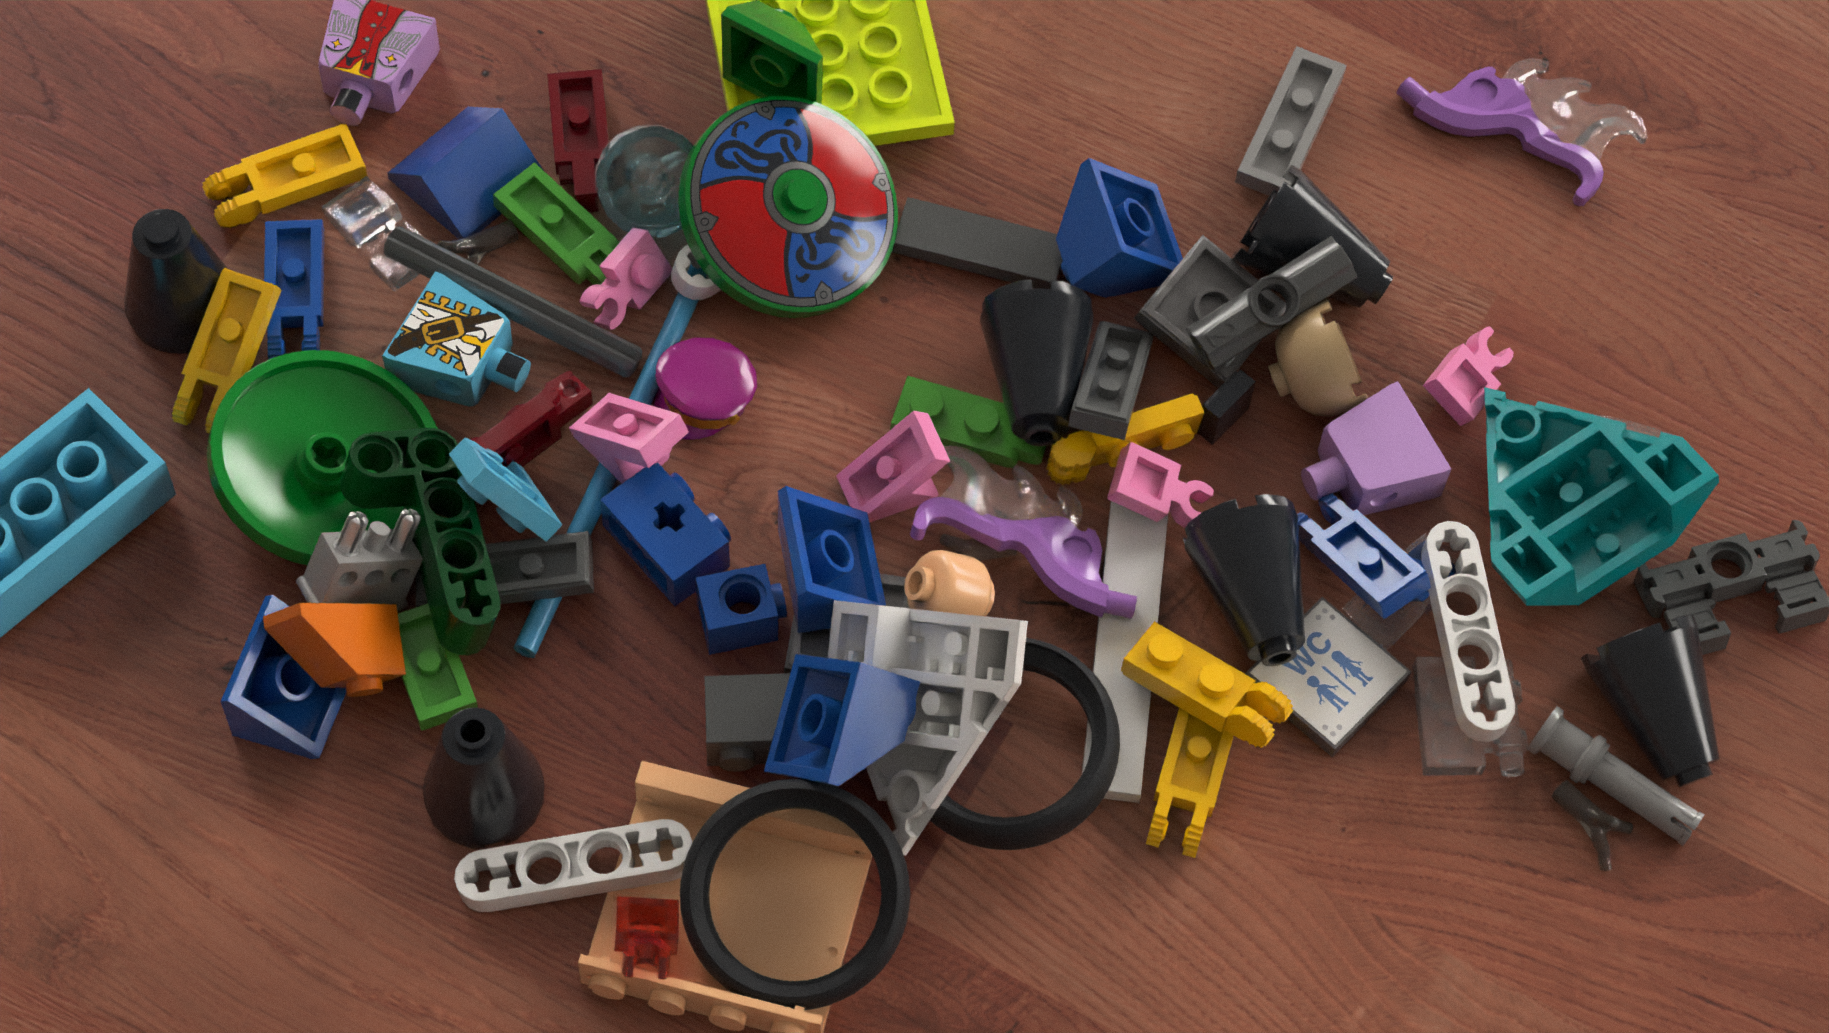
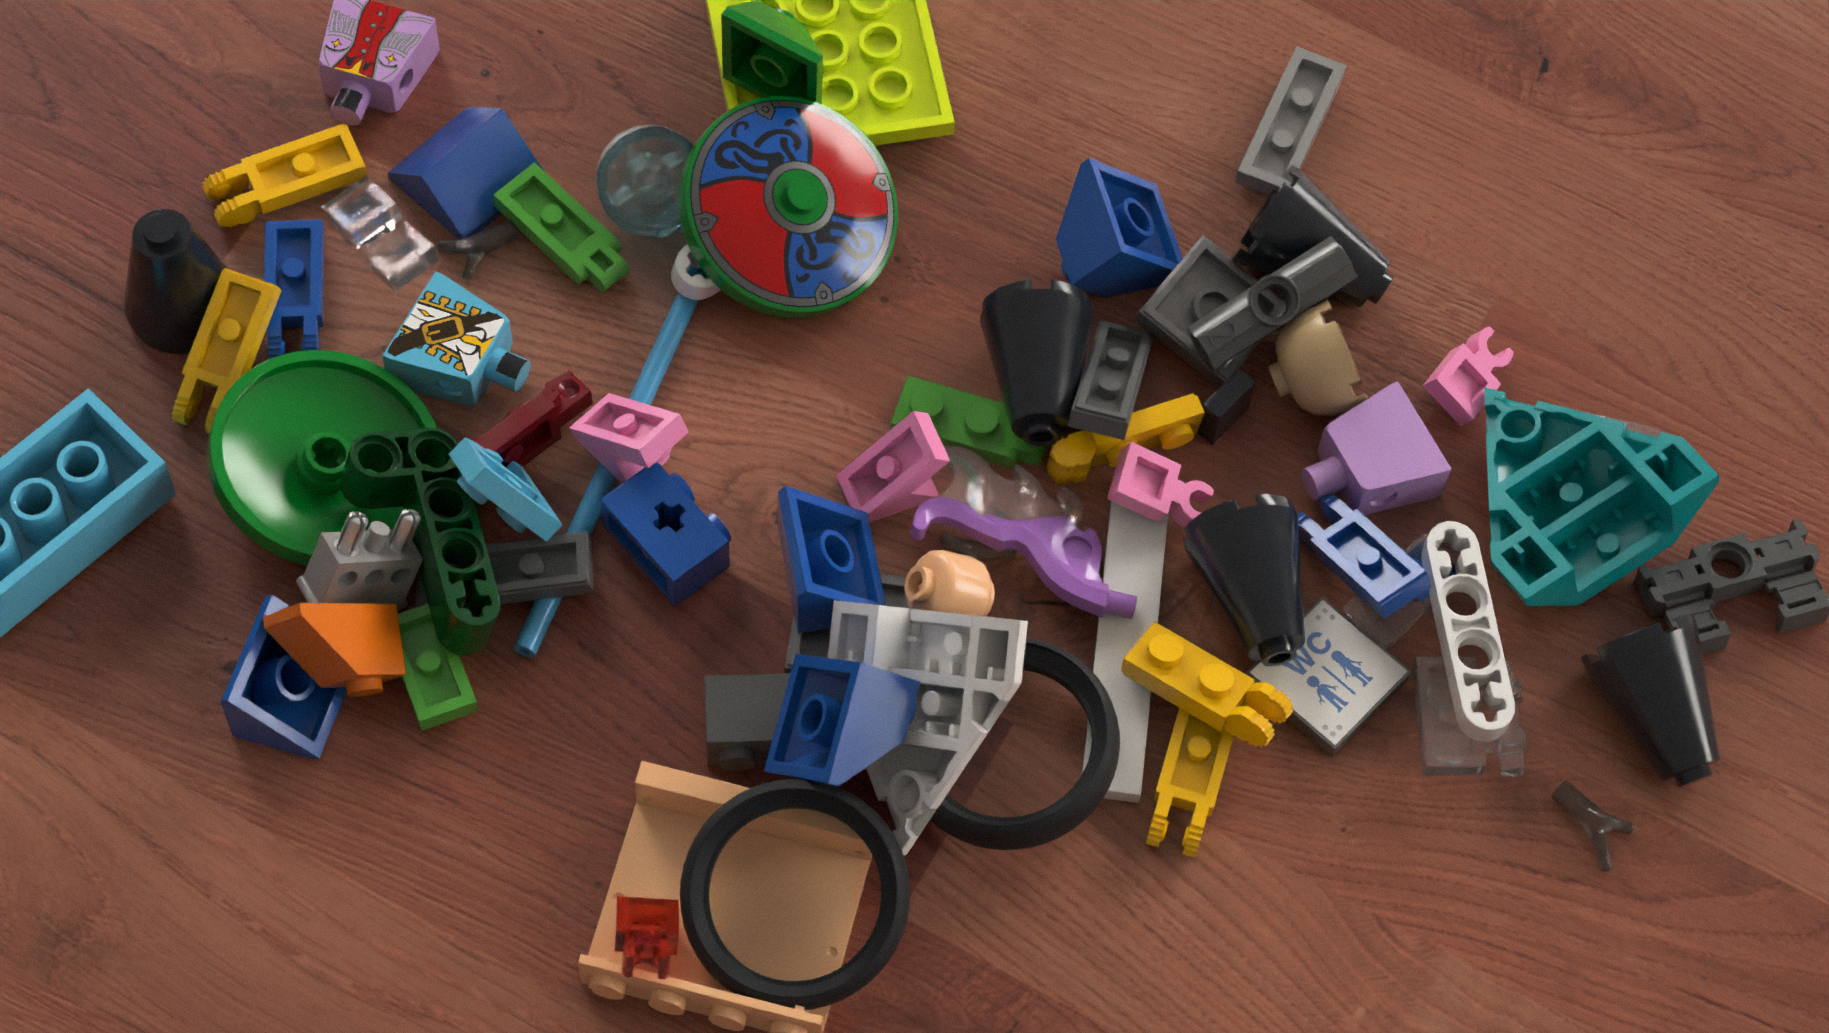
(482, 781): black cone -> none
(516, 302): dark grey axle -> none
(575, 876): white beam -> none
(578, 130): dark red hinge -> none
(632, 276): bright pink plate -> none
(705, 384): magenta piece -> none
(729, 630): blue brick -> none
(977, 244): dark grey tile -> none
(1539, 112): piece -> none
(1590, 761): light grey pin -> none

